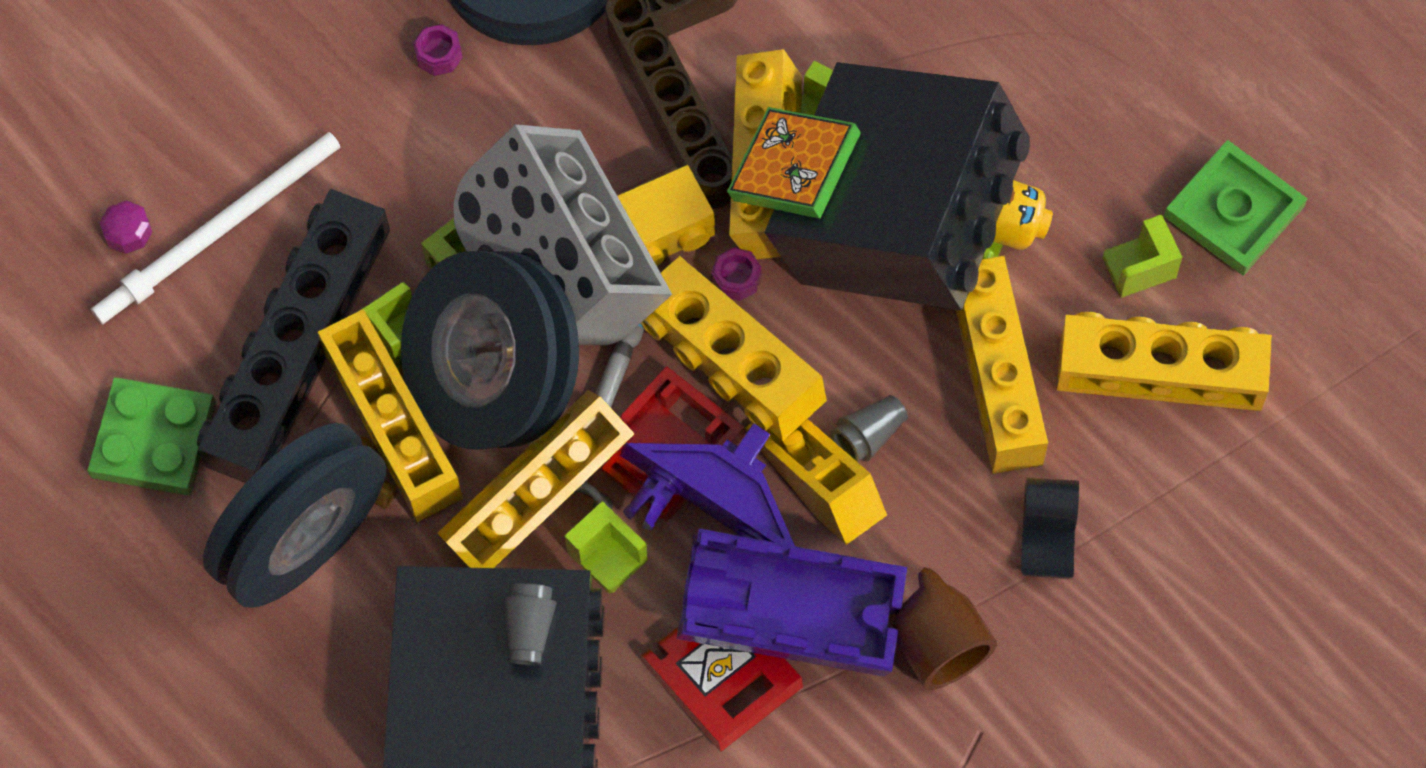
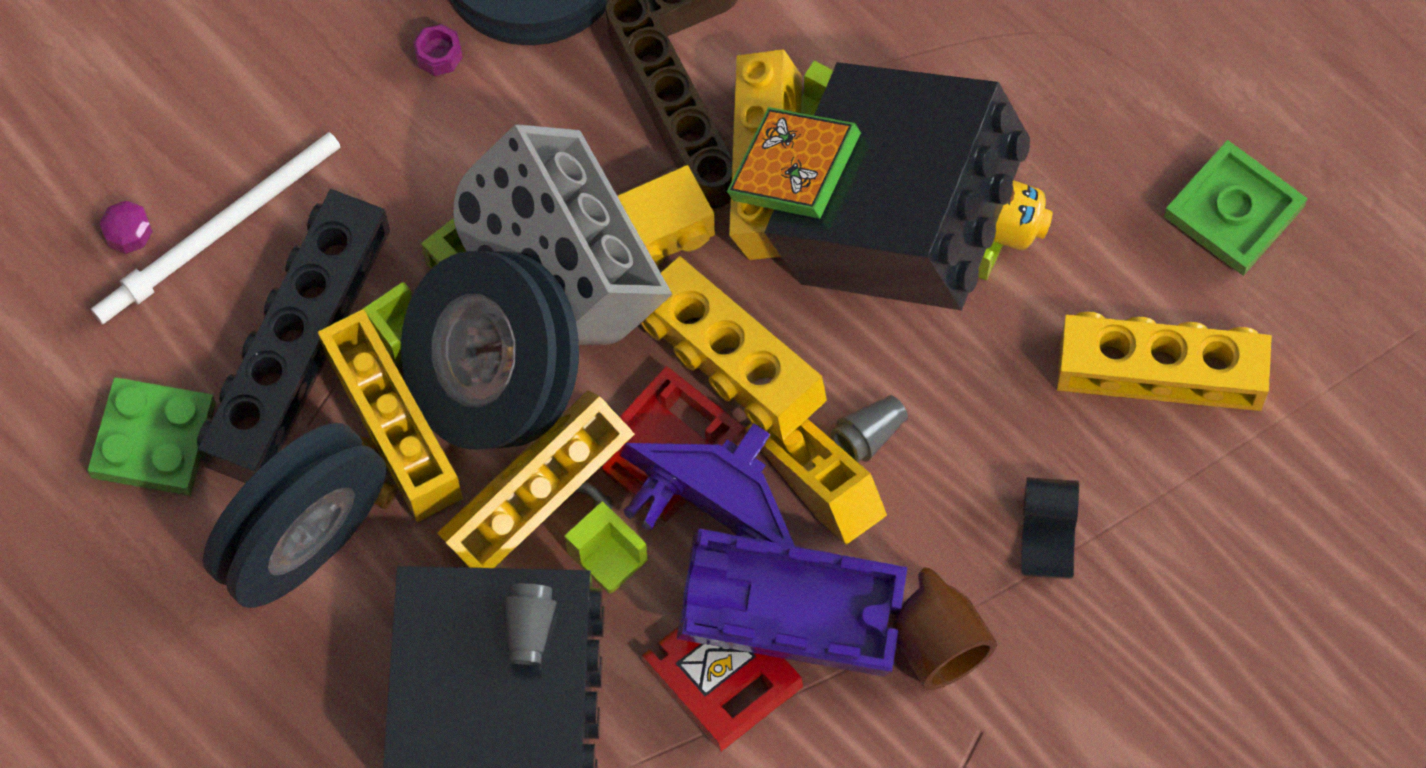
(617, 365): light grey piece -> none
(736, 273): magenta tile -> none
(1001, 372): yellow brick -> none
(1145, 260): lime panel -> none

